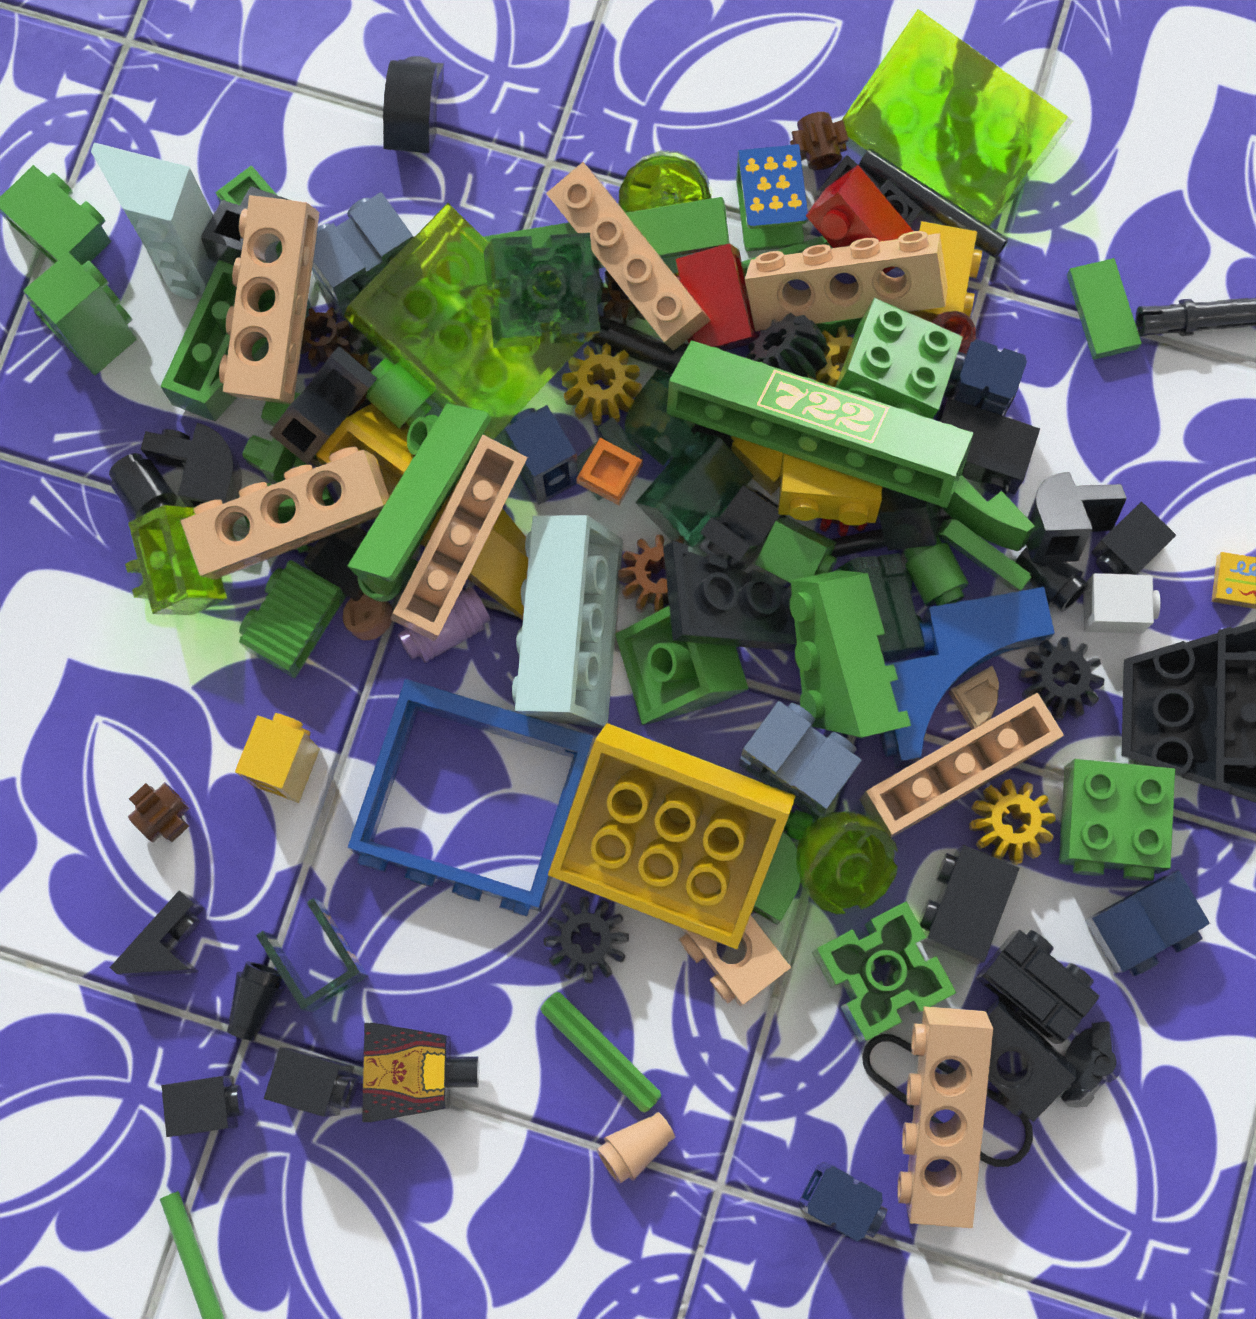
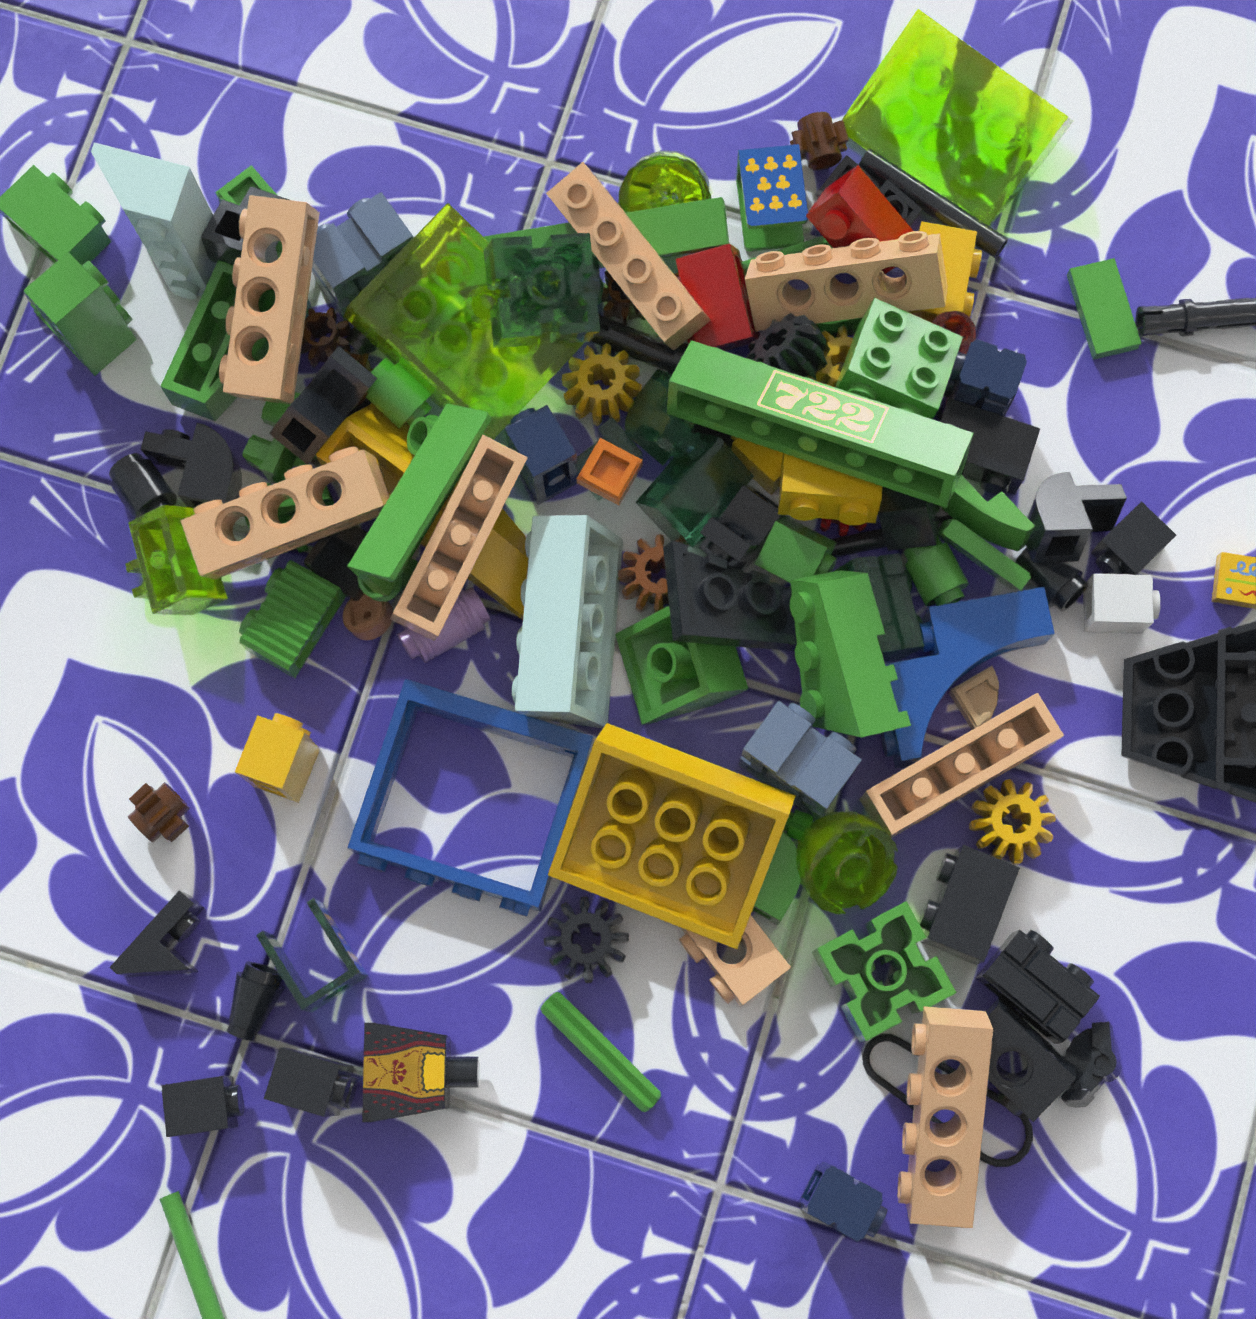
(411, 104): black brick -> none
(635, 1147): light nougat cone -> none
(1079, 685): black gear -> none
(1117, 818): bright green brick -> none
(1148, 923): dark blue brick -> none

